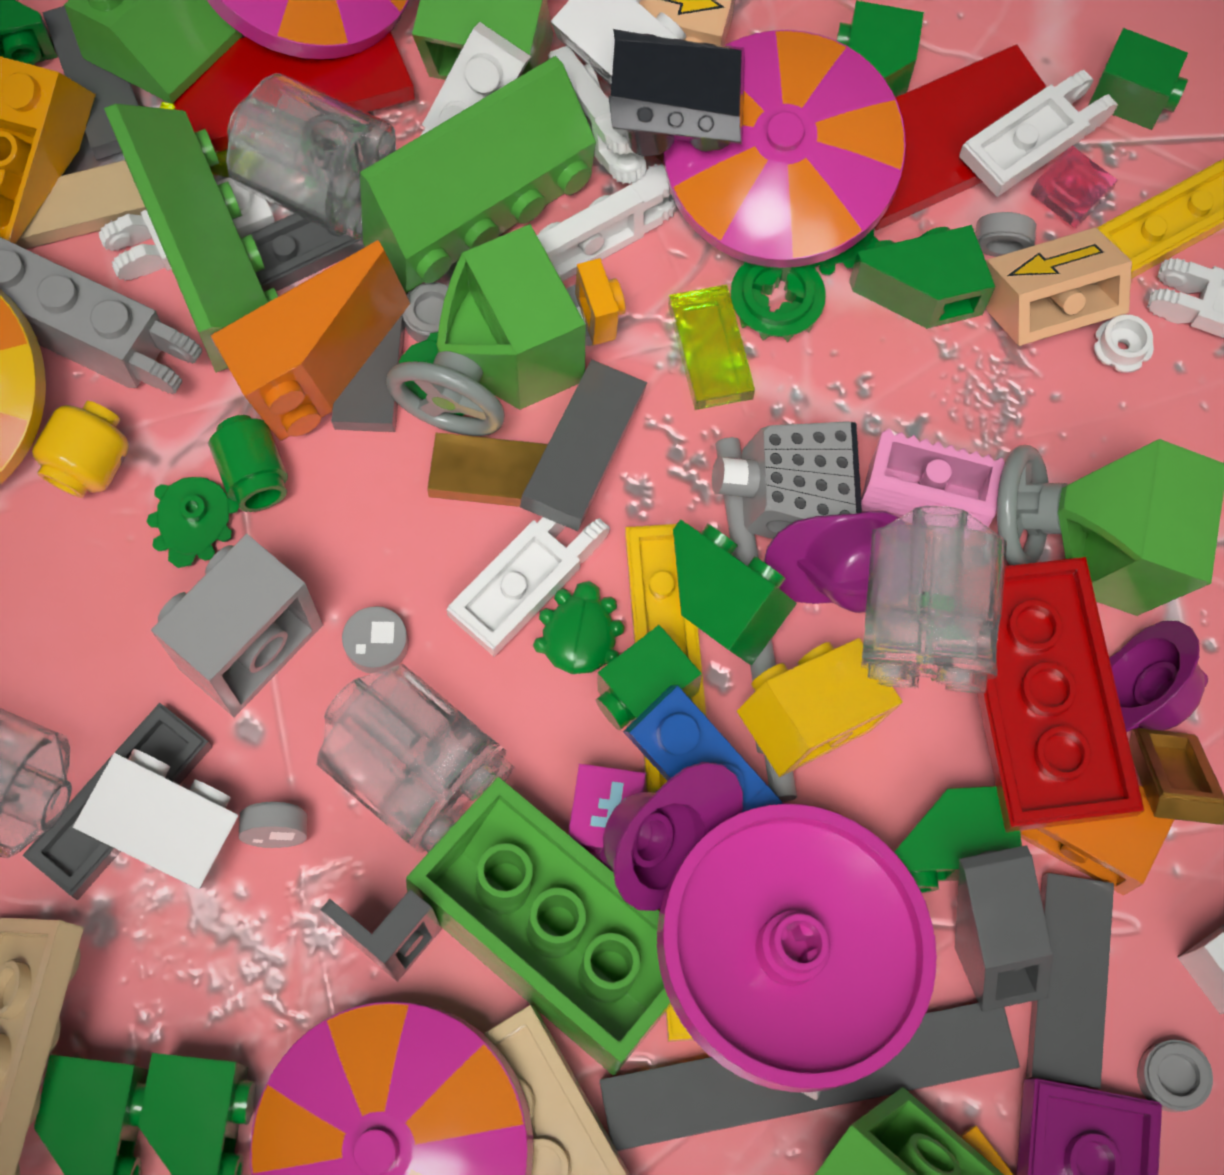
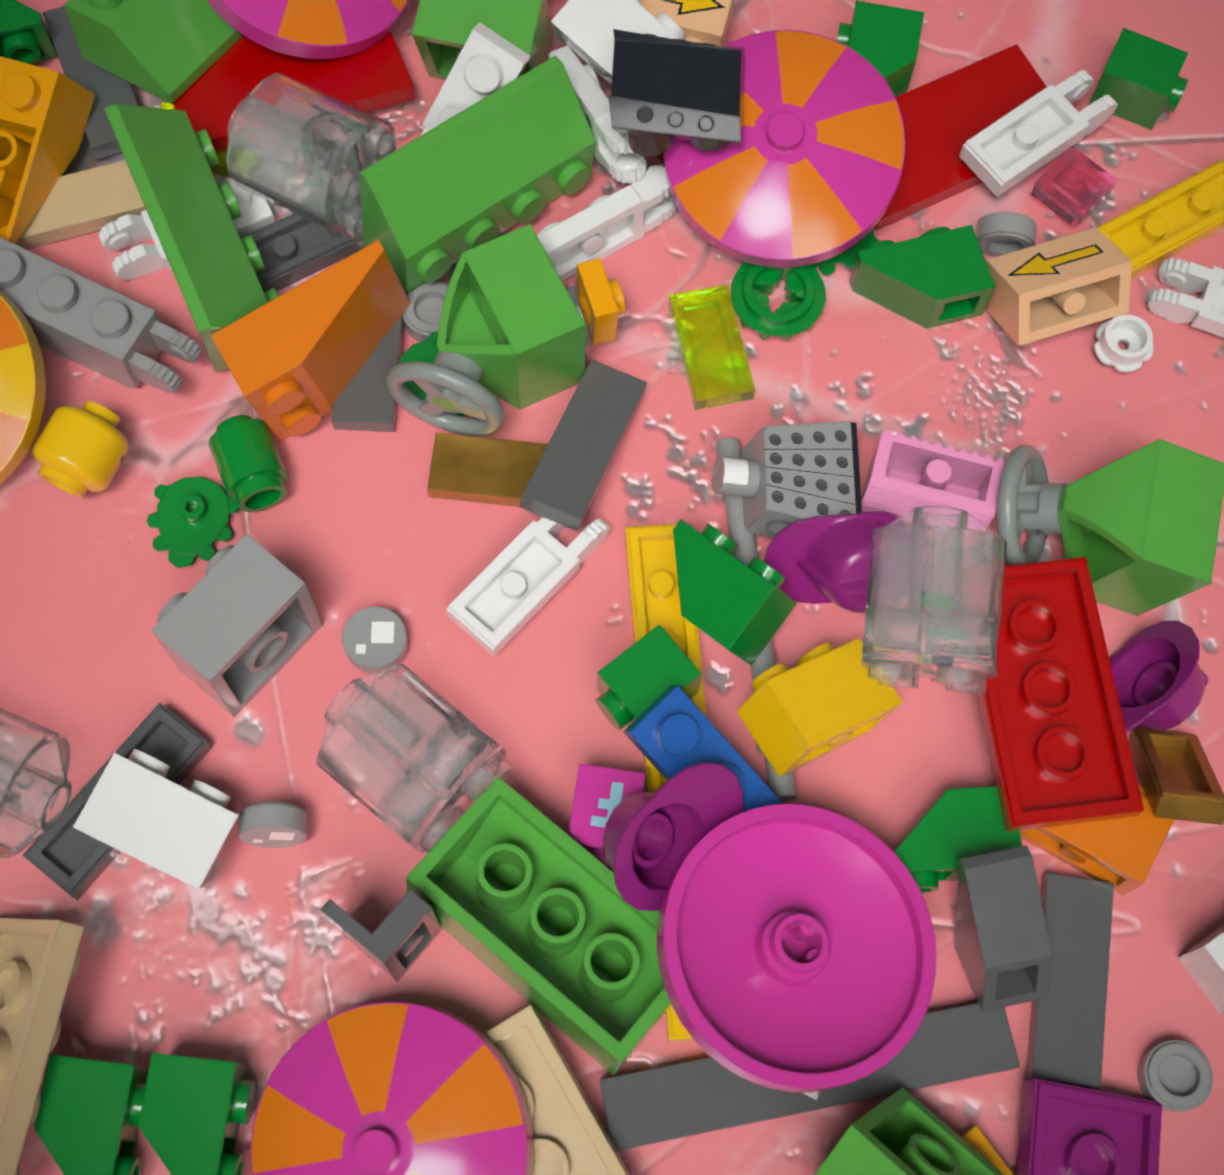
(580, 630): green piece -> none

